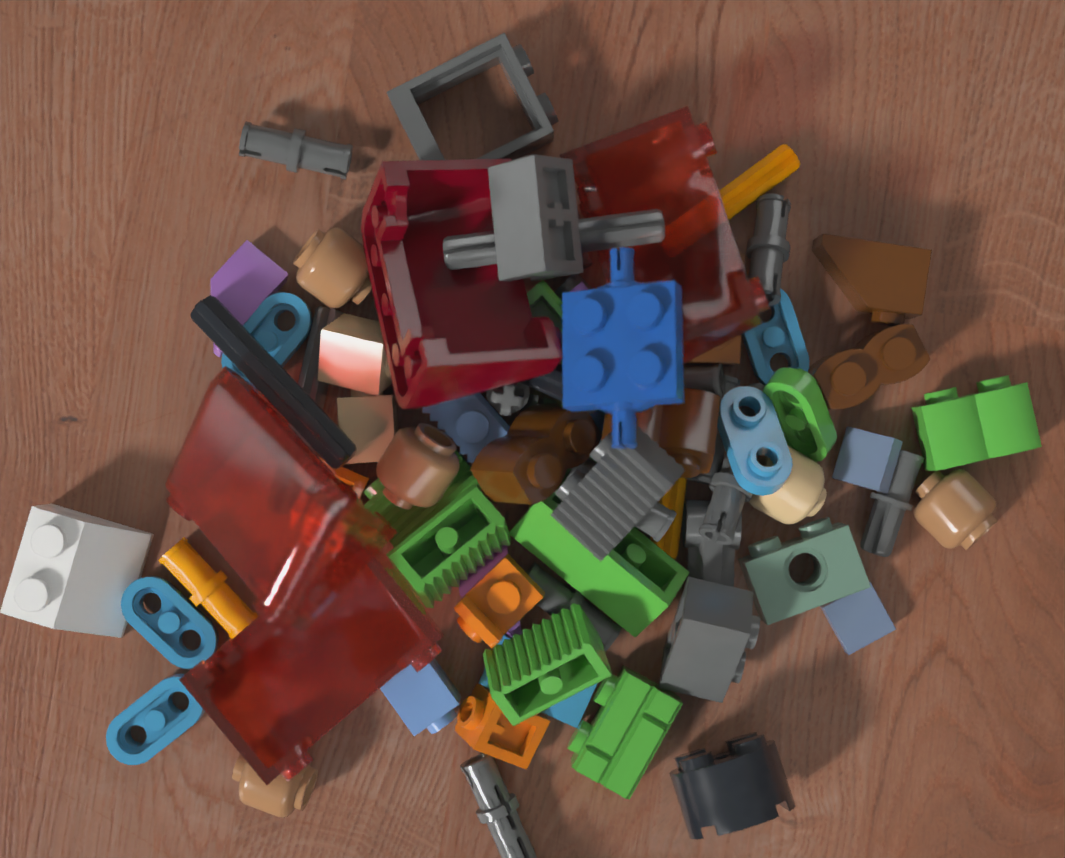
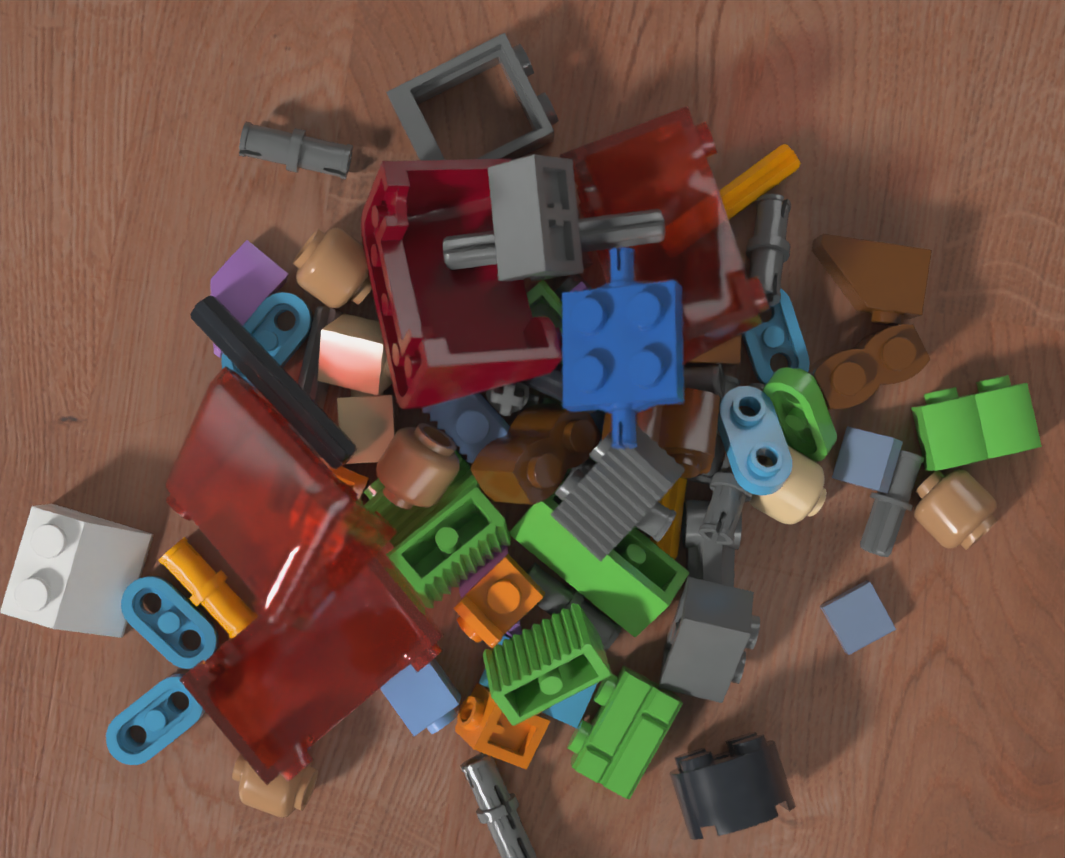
(835, 572): sand green brick -> none

